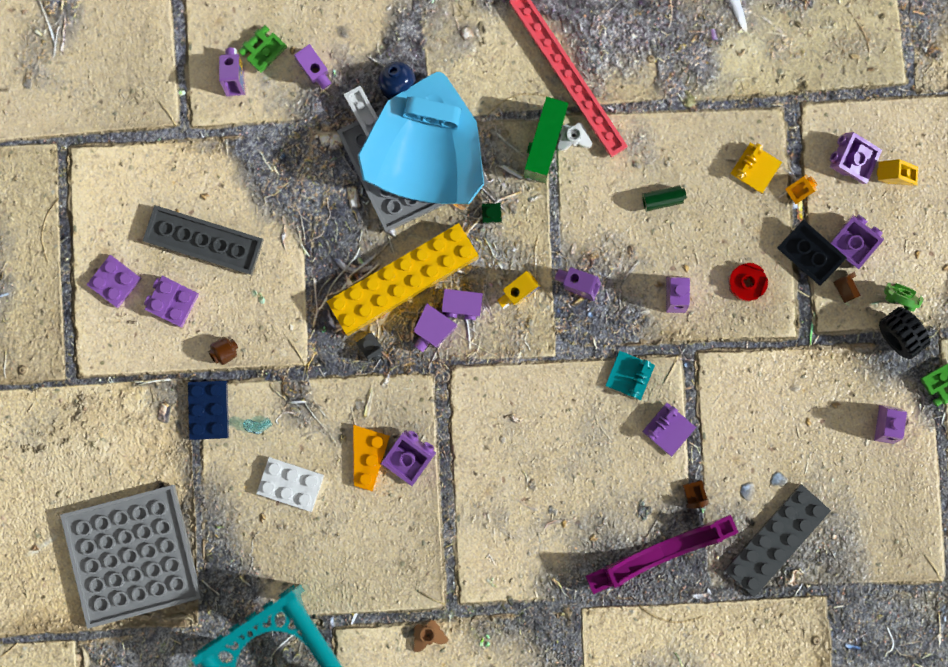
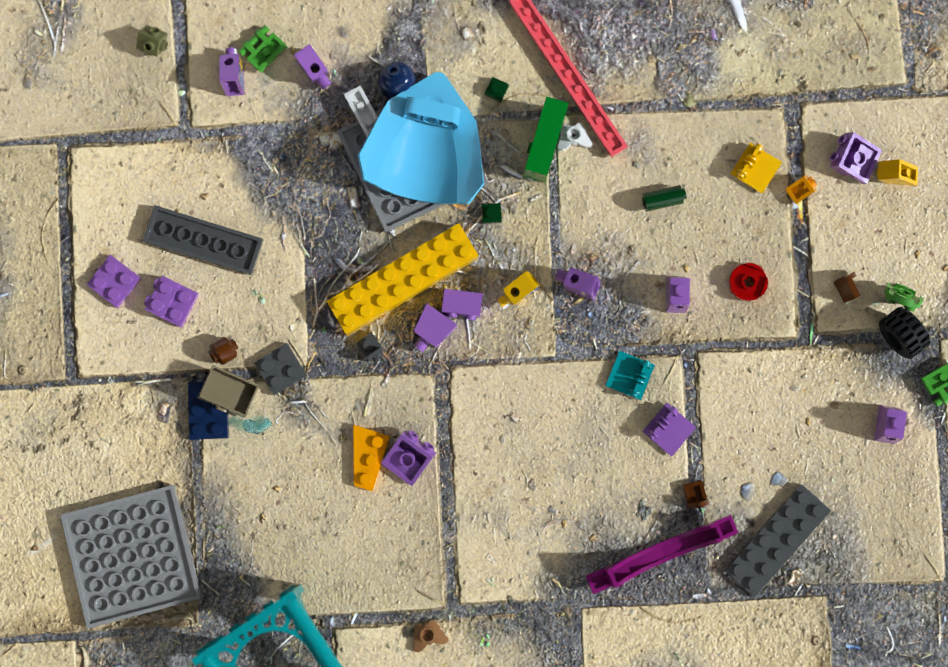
(152, 40): none -> olive brick
(228, 391): none -> dark tan container
(280, 369): none -> dark grey plate
(290, 484): white plate -> none
(496, 89): none -> dark green plate
(811, 252): black plate -> none
(857, 240): medium lavender plate -> none

